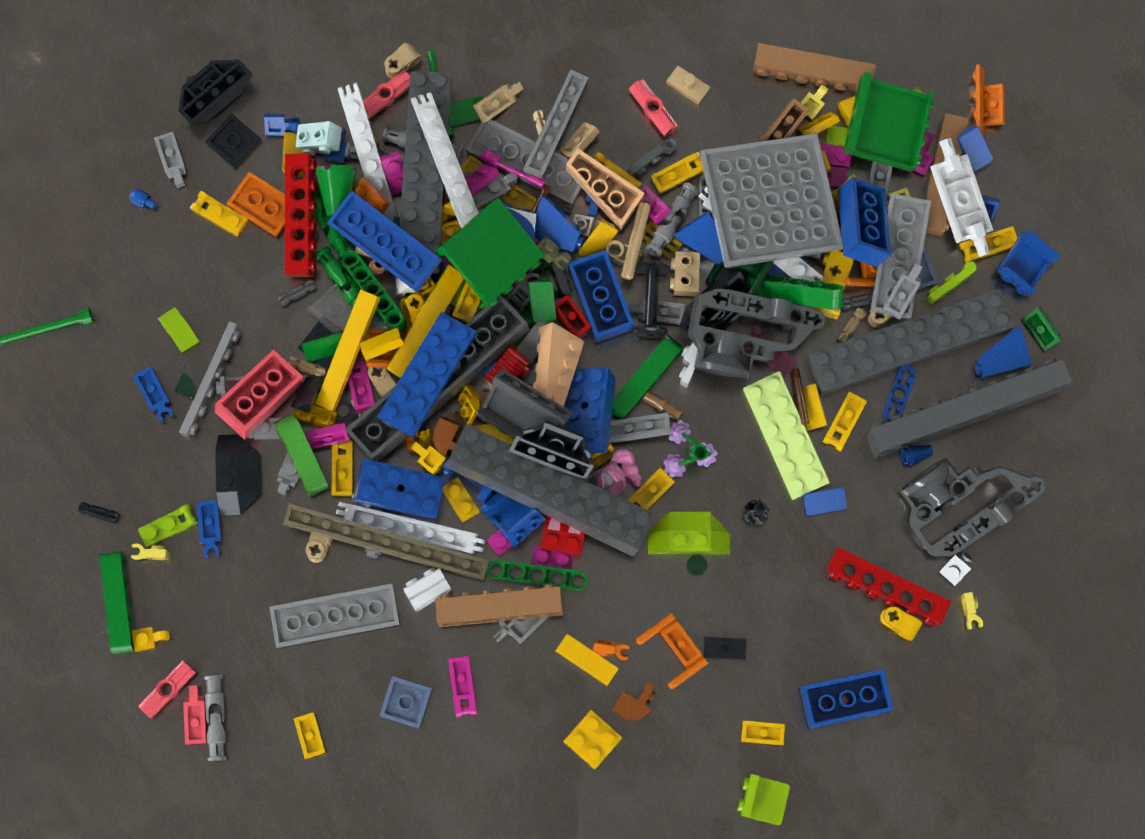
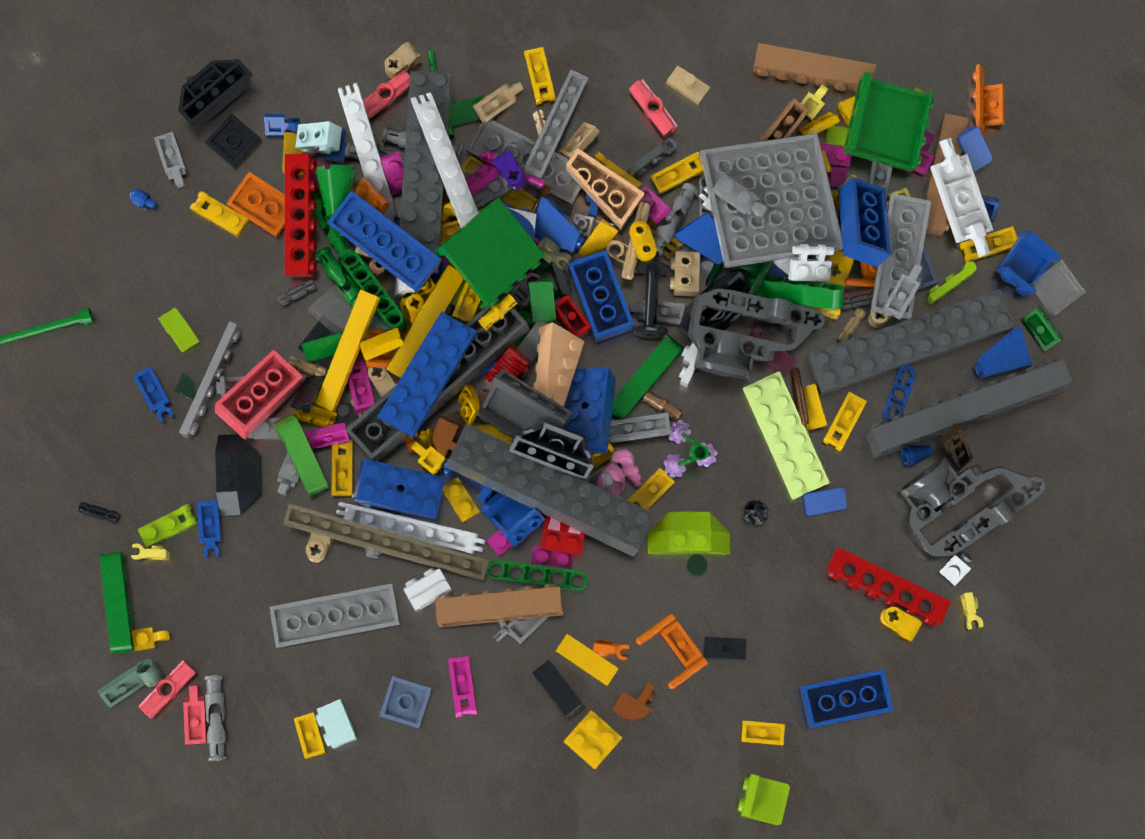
(130, 681): none -> sand green plate
(336, 724): none -> light aqua brick
(497, 312): none -> yellow pin
(509, 169): none -> dark purple piece
(539, 75): none -> yellow plate
(558, 690): none -> black beam
(642, 240): none -> yellow plate
(738, 196): none -> light grey hinge
(810, 269): none -> white plate
(957, 447): none -> dark brown plate
(1057, 288): none -> clear tile

